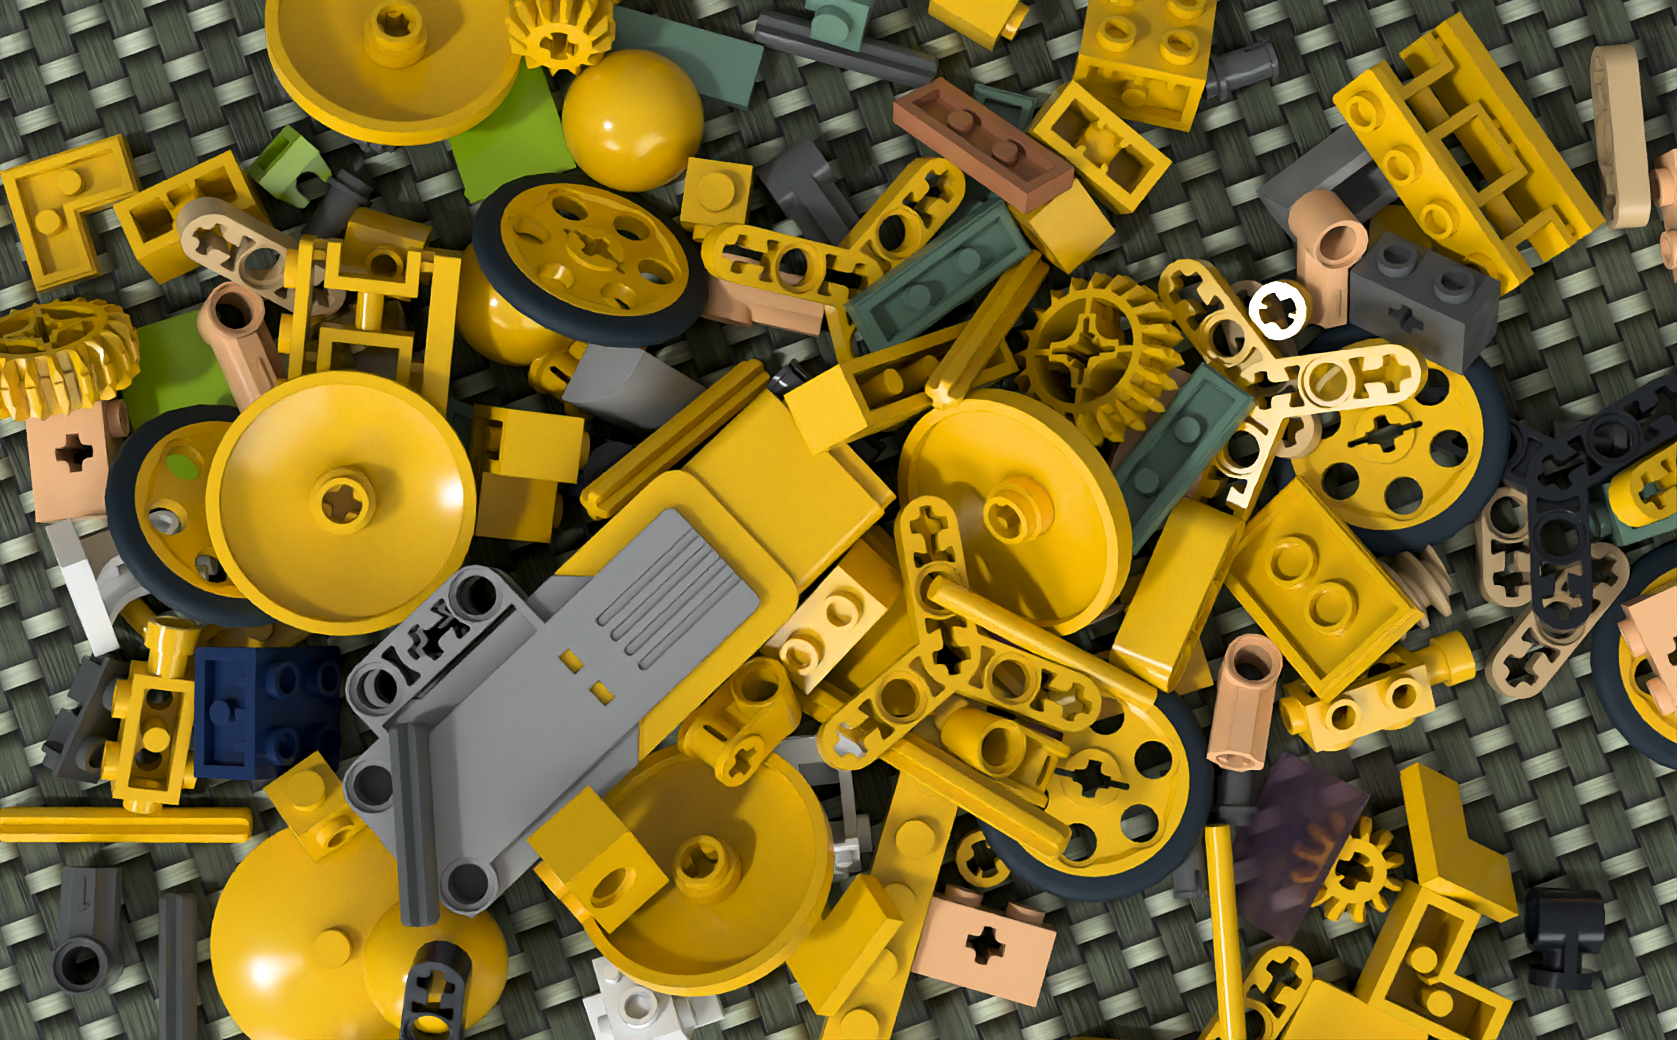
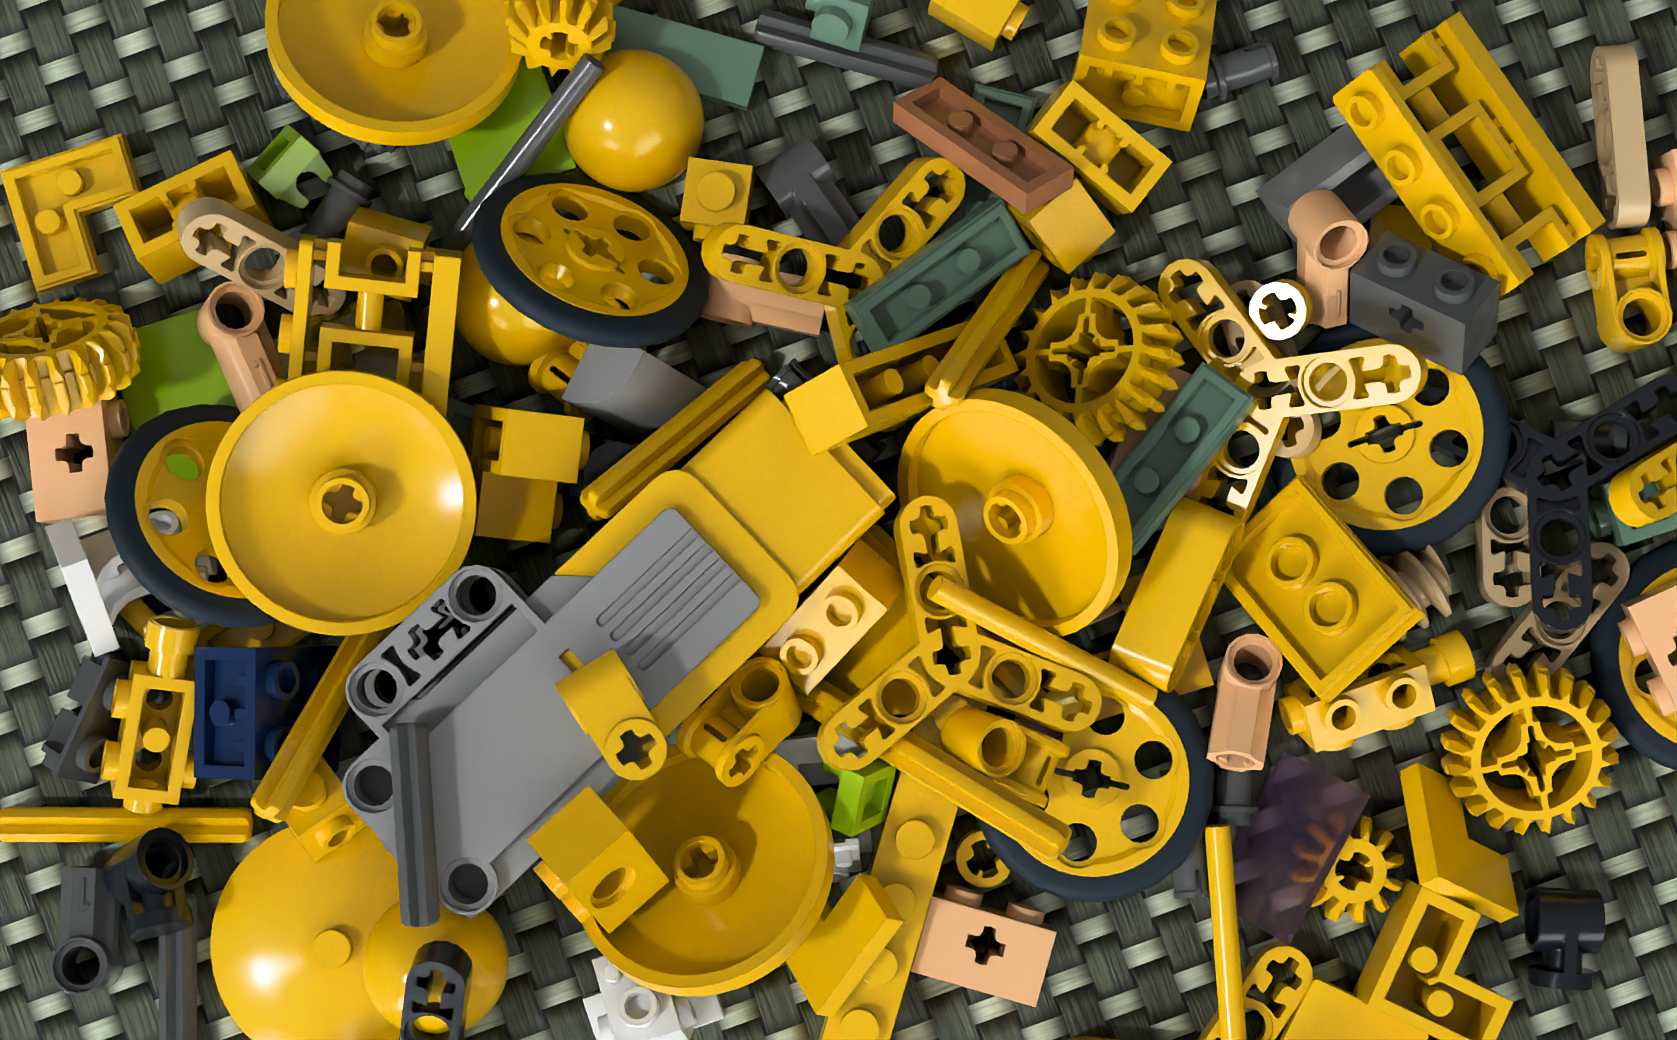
(154, 900): none -> black piece
(312, 730): none -> yellow axle
(529, 144): none -> dark grey bar
(607, 706): none -> yellow piece
(860, 797): none -> lime tile
(1580, 744): none -> yellow gear
(1629, 282): none -> yellow piece

